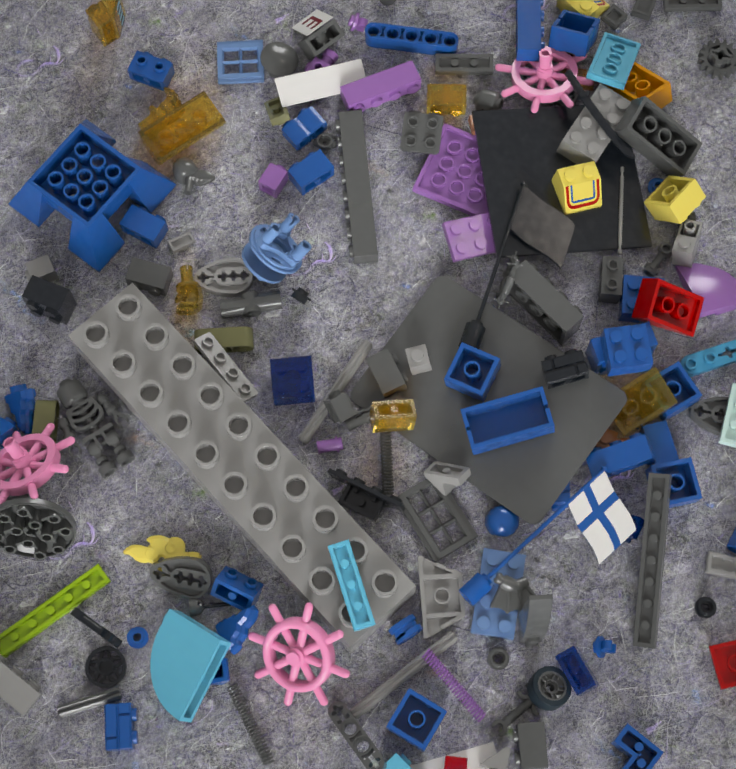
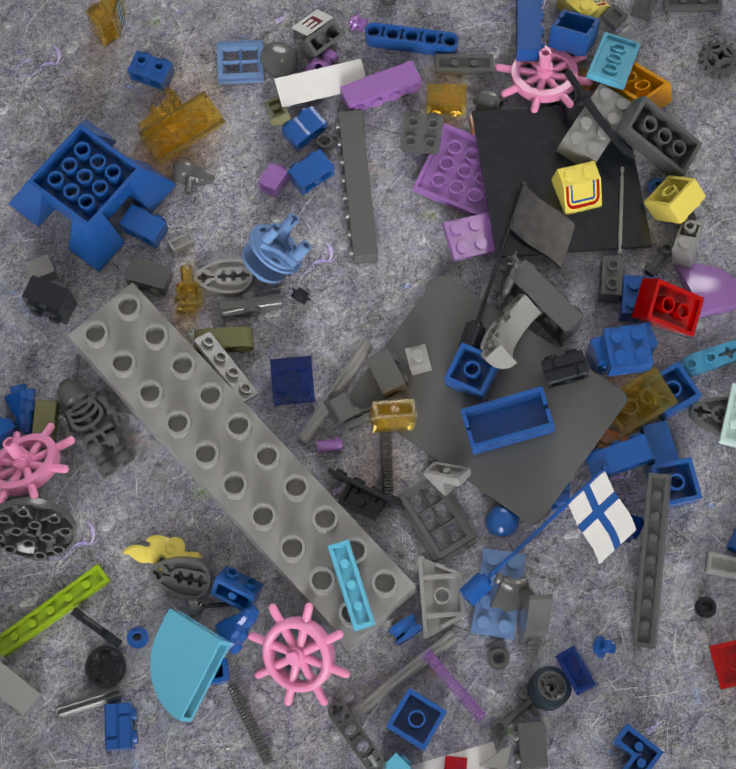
(506, 331): none -> light grey brick

